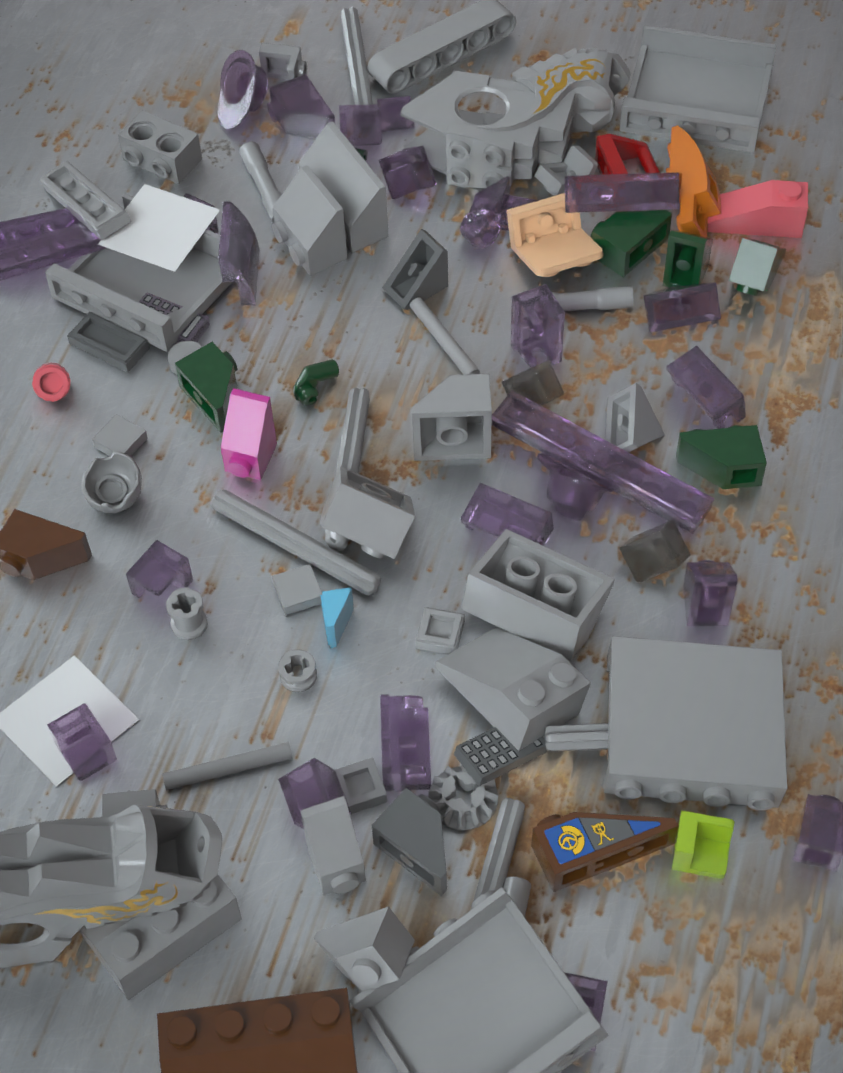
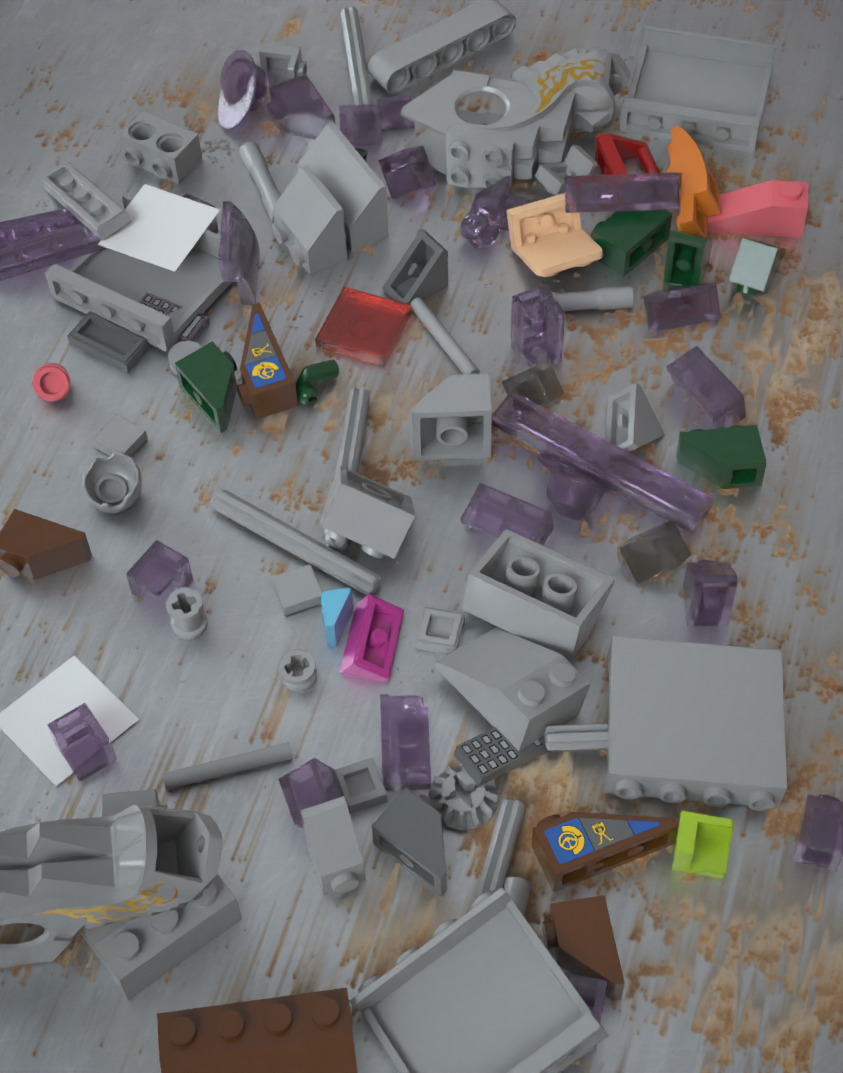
(248, 434): slope -> none
(264, 372): none -> reddish brown slope
(363, 326): none -> clear red tile
(368, 948): light grey slope -> none
(372, 639): none -> dark pink slope
(585, 941): none -> reddish brown slope

